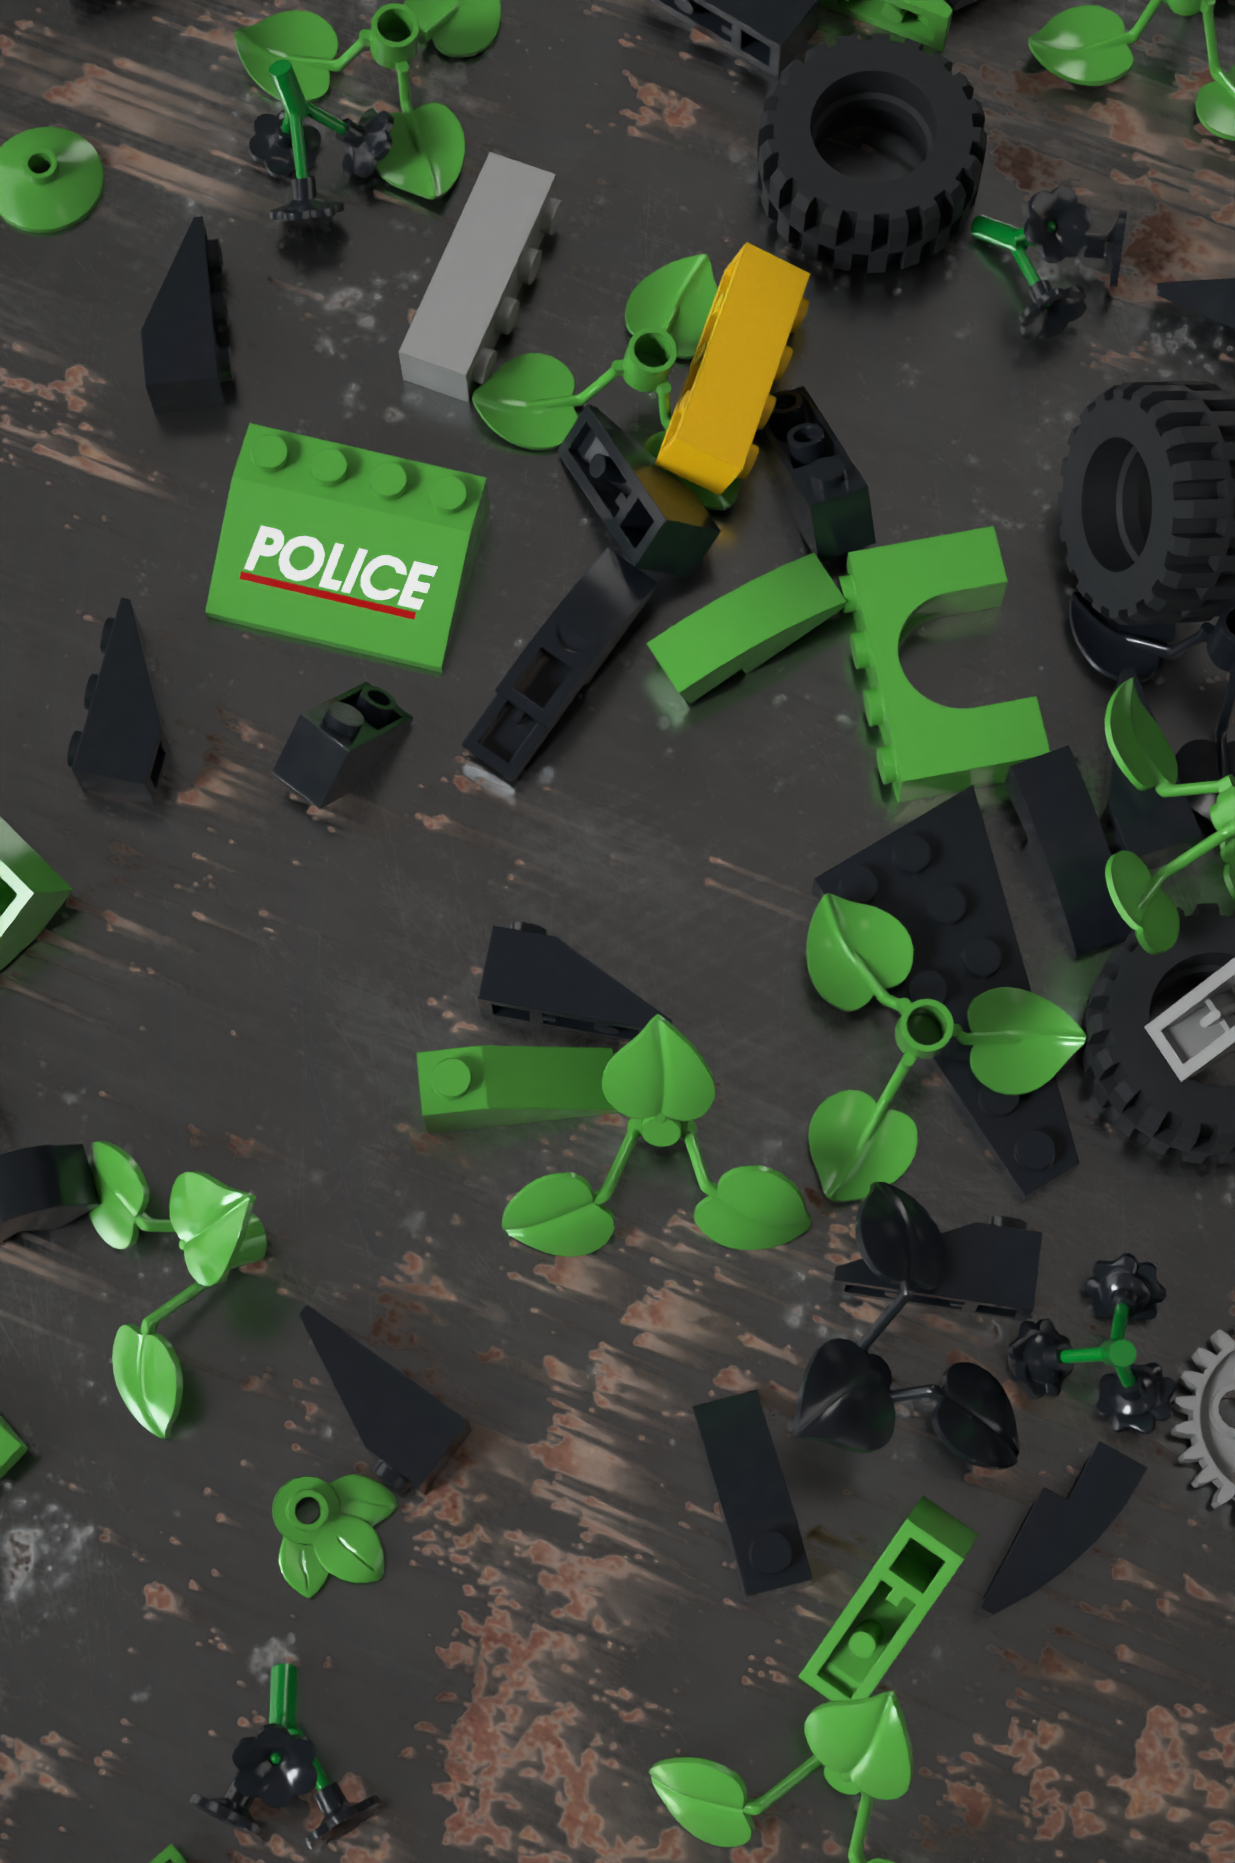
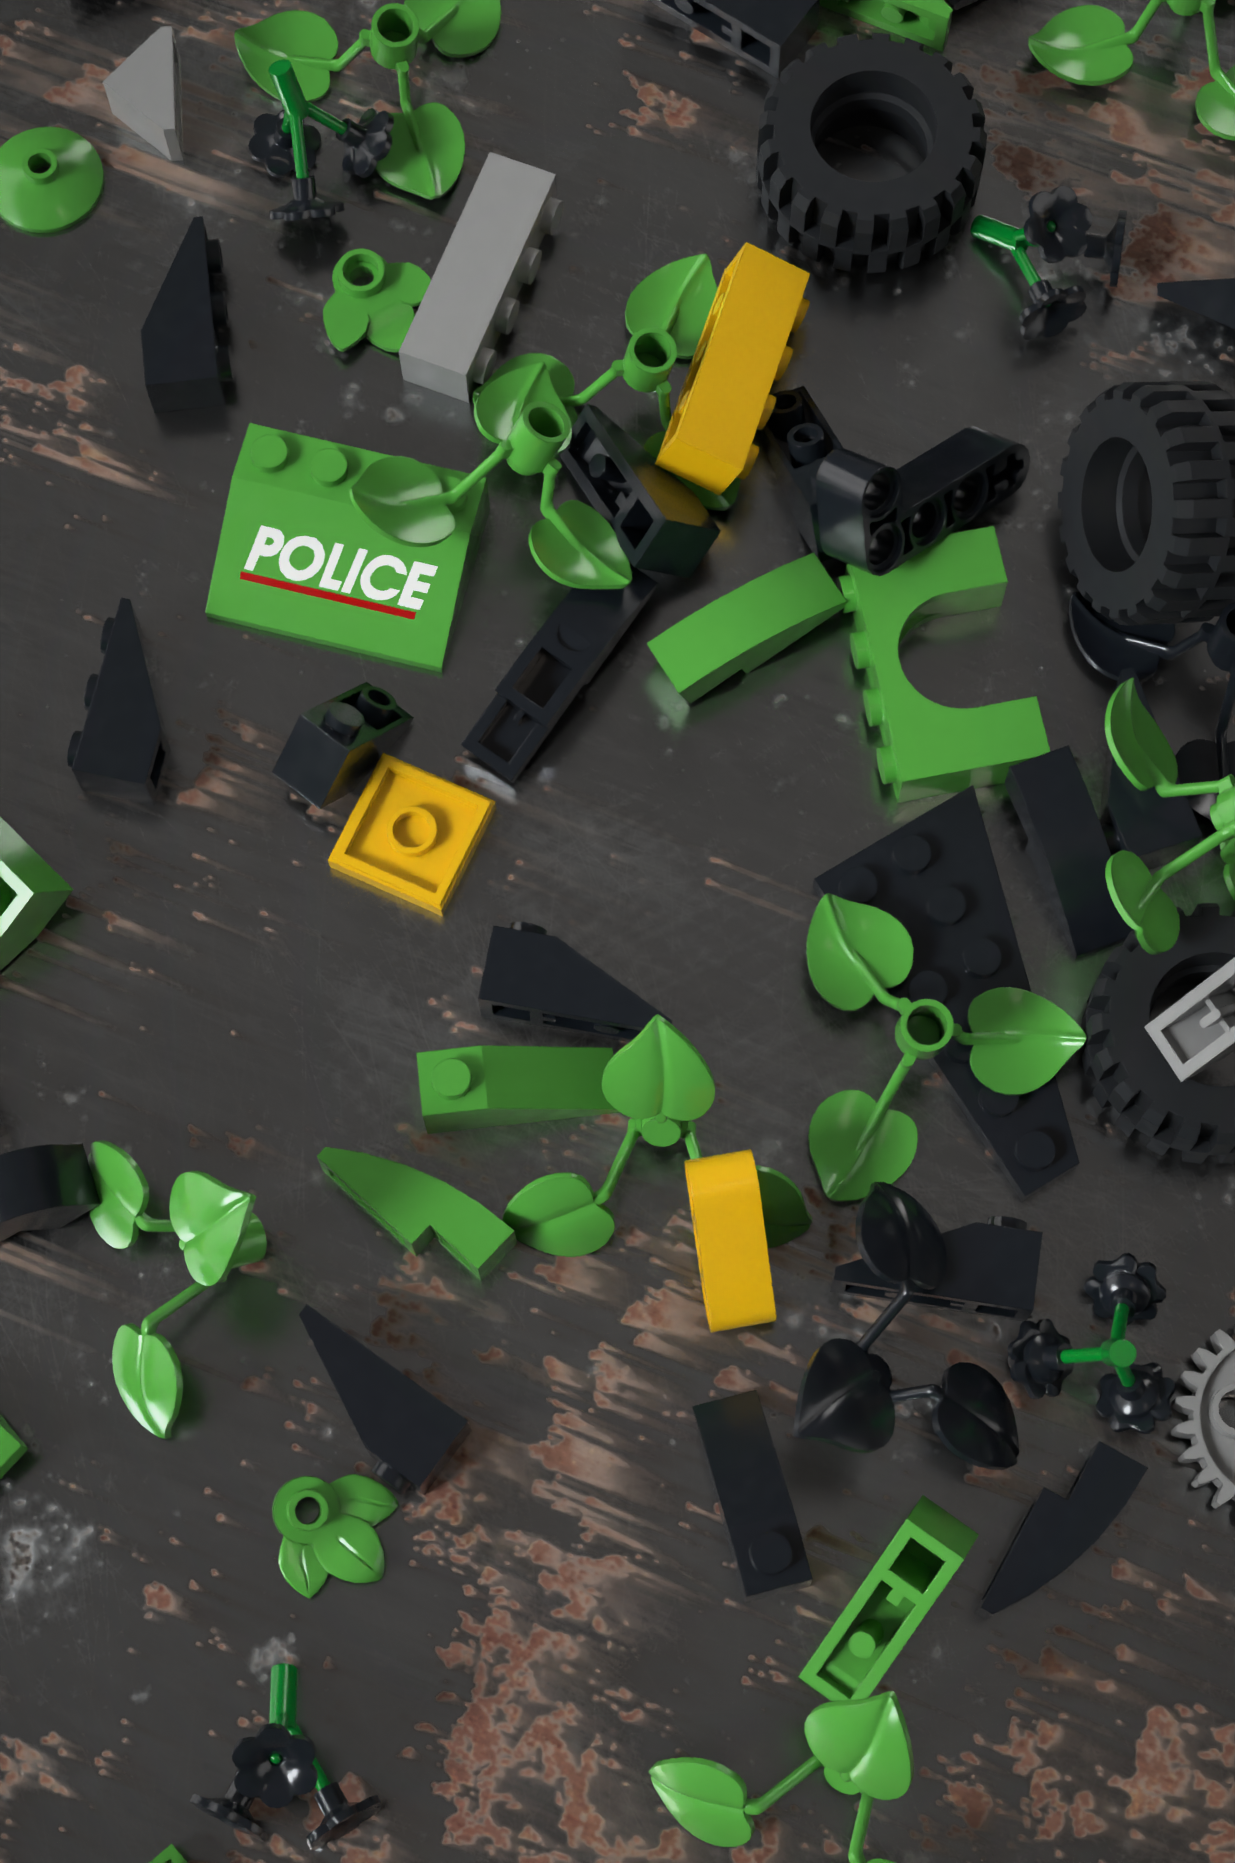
(148, 93): none -> light grey slope
(375, 310): none -> bright green plate
(412, 834): none -> yellow tile
(421, 1208): none -> bright green slope
(532, 427): none -> bright green plant
(730, 1240): none -> yellow beam
(889, 515): none -> black beam

